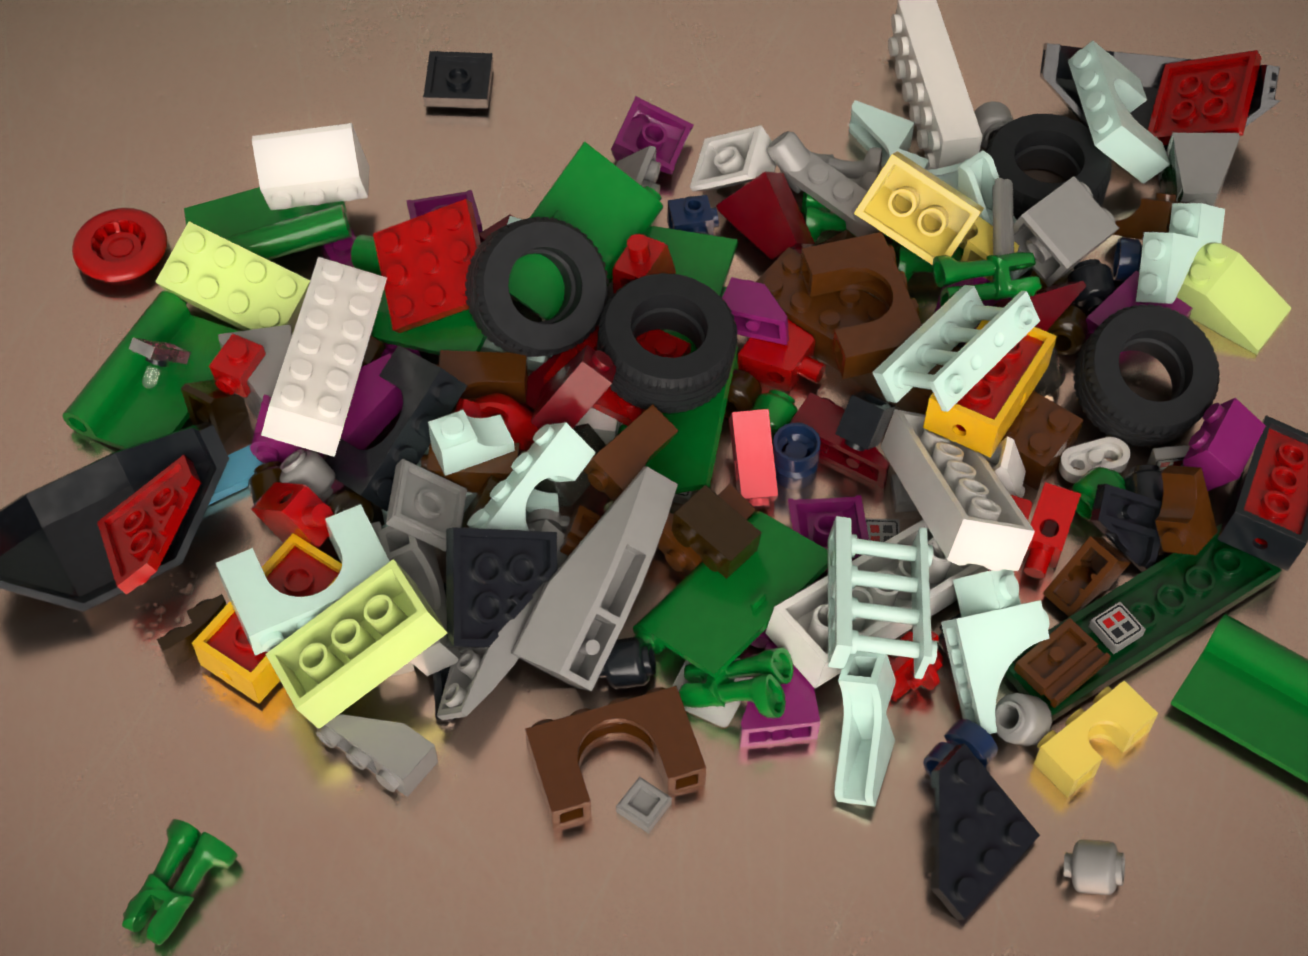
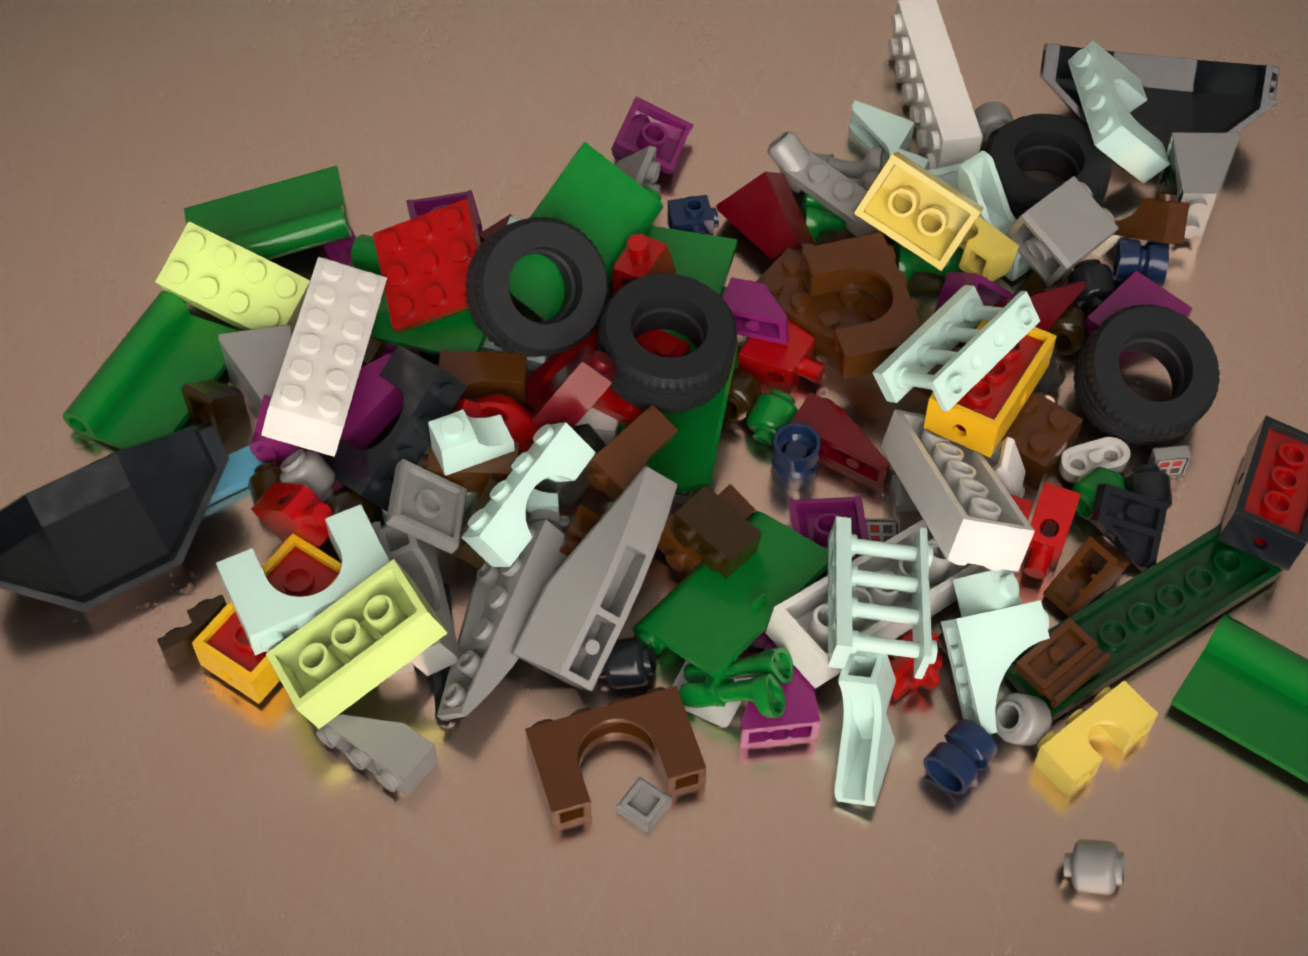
(121, 252): red wheel -> none
(145, 523): red plate -> none
(158, 354): piece -> none
(174, 902): green piece -> none
(236, 364): red bracket -> none
(311, 166): white slope -> none
(458, 79): black plate -> none
(492, 579): black plate -> none
(732, 159): white slope -> none
(753, 457): coral brick -> none
(864, 421): black brick -> none
(950, 271): green piece -> none
(973, 832): black plate -> none
(1003, 217): light grey axle -> none
(1116, 627): light grey tile -> none
(1170, 255): light aqua arch -> none
(1186, 511): reddish brown arch -> none
(1205, 95): red plate -> none
(1224, 442): magenta slope -> none
(1232, 297): yellowish green slope -> none

